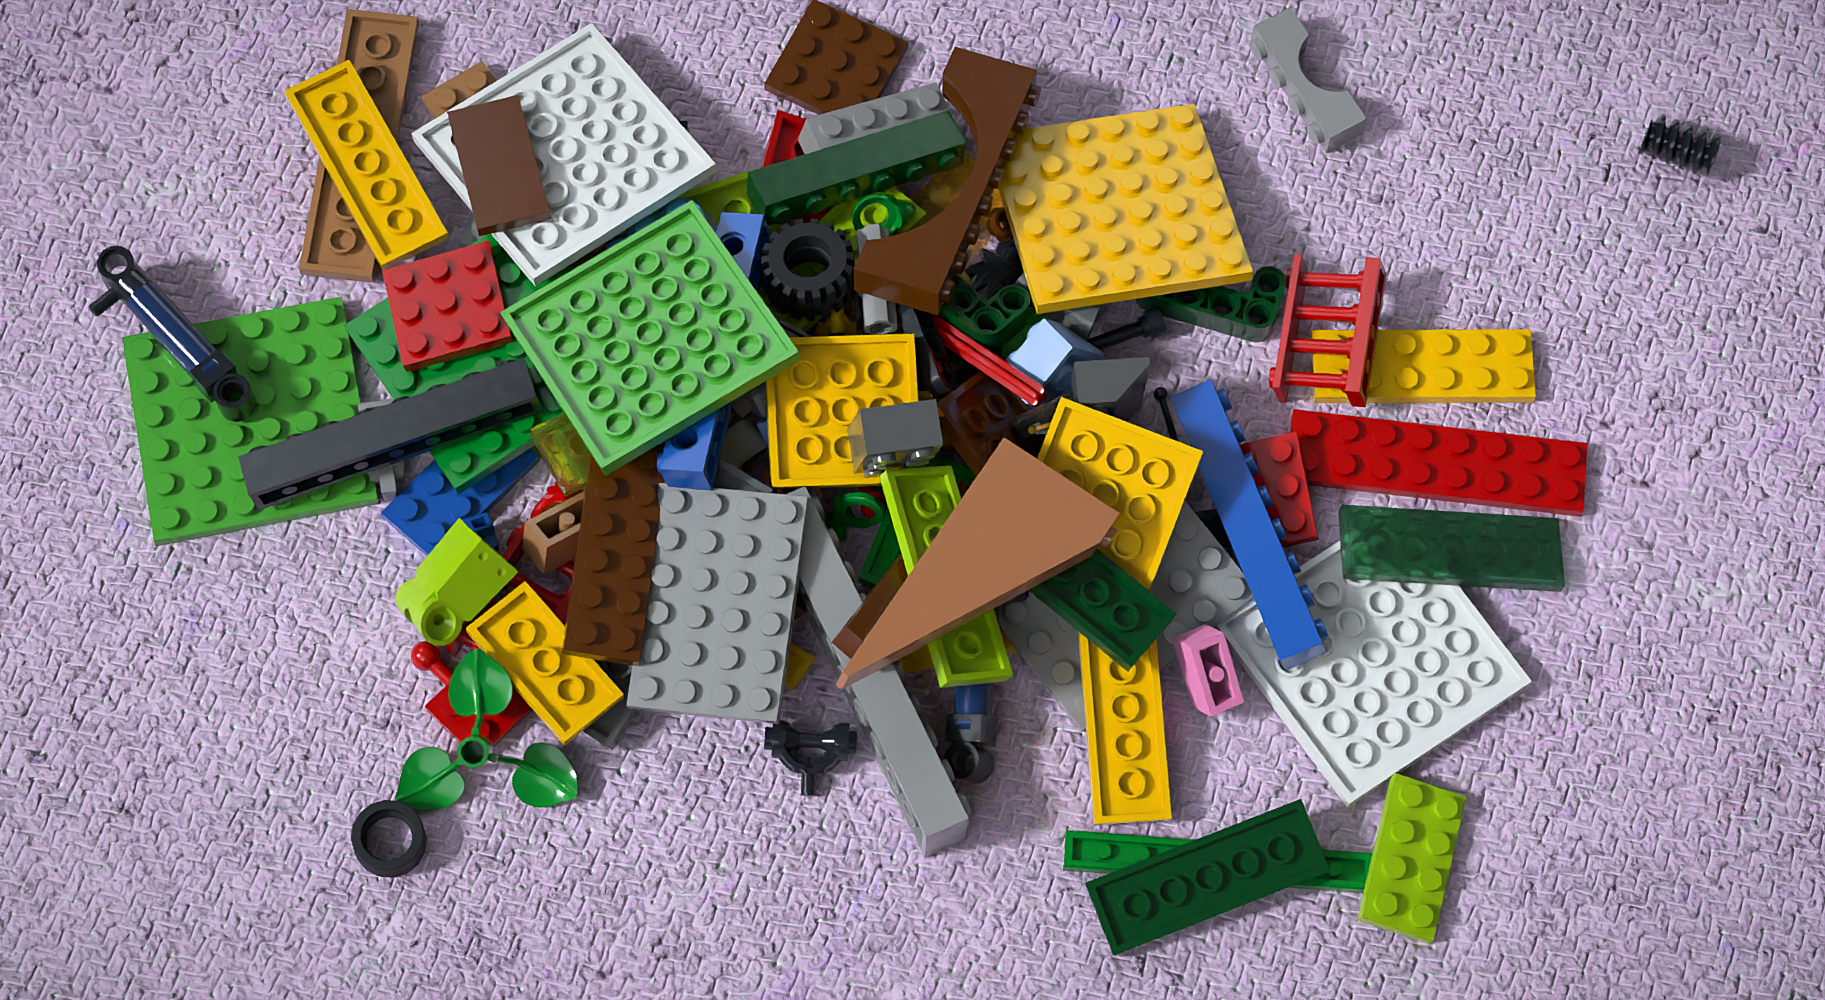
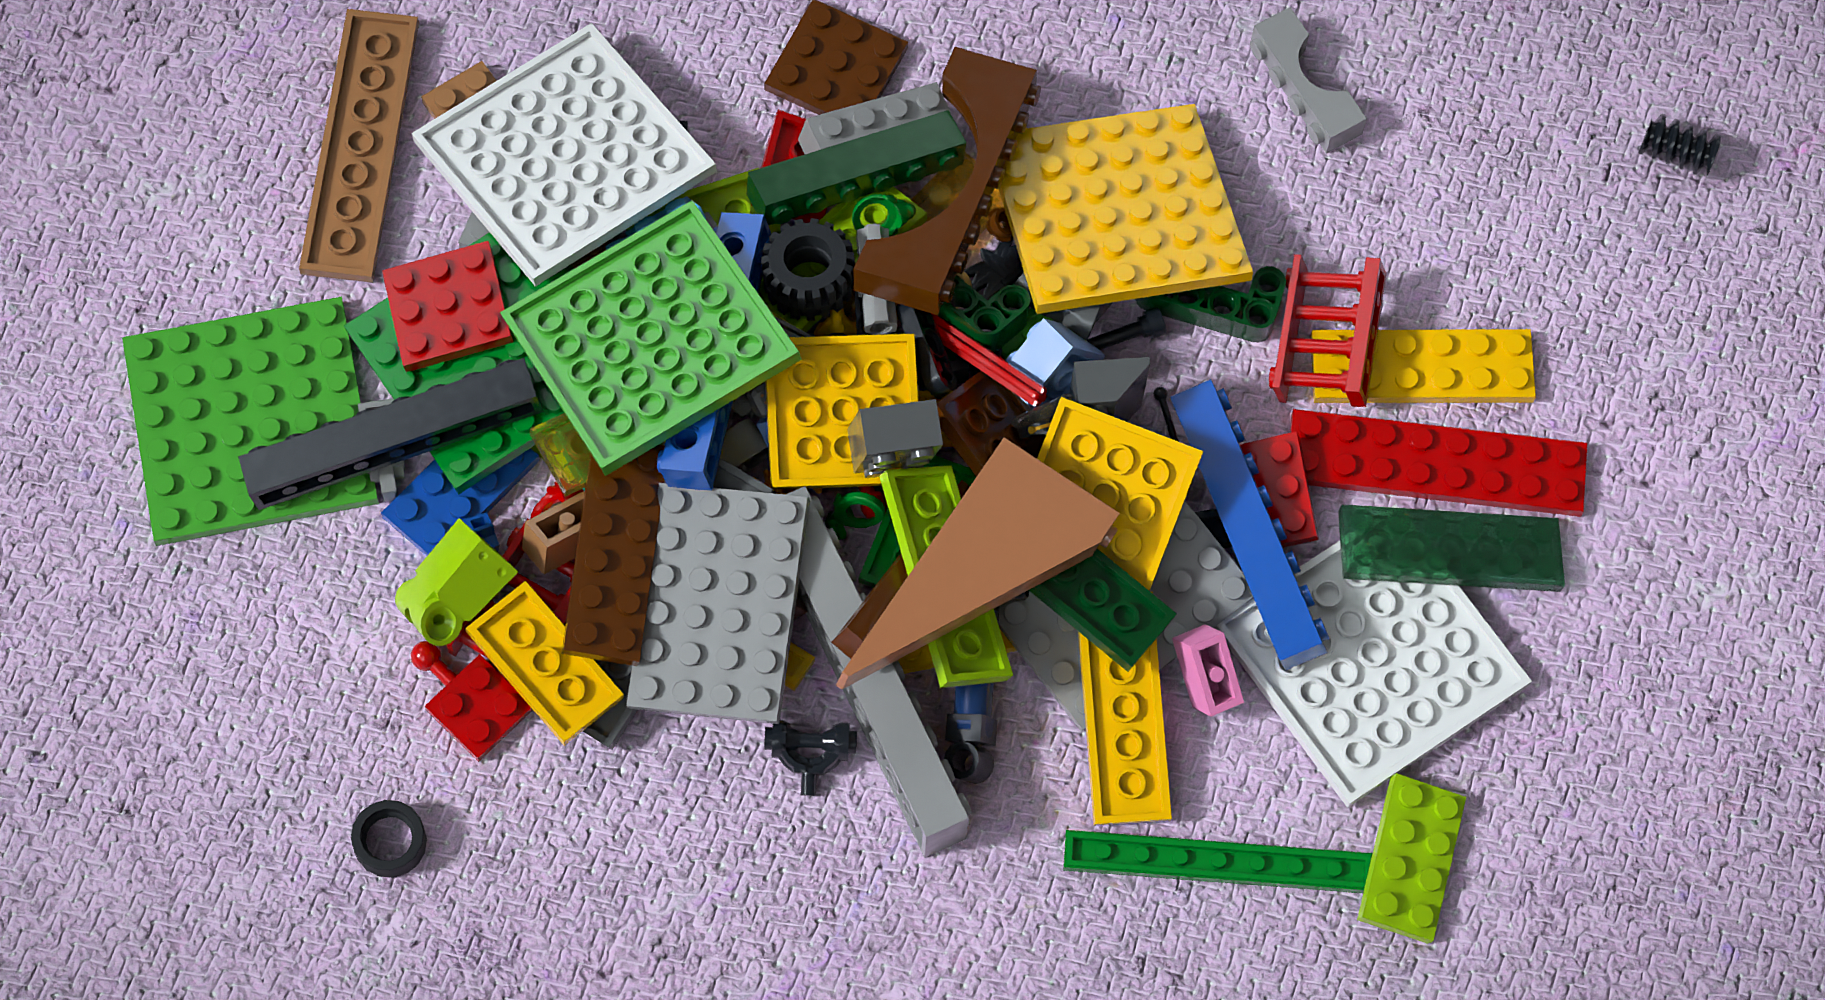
(207, 367): piece -> none
(366, 165): yellow plate -> none
(483, 688): green plant -> none
(498, 165): reddish brown tile -> none
(1207, 877): dark green plate -> none

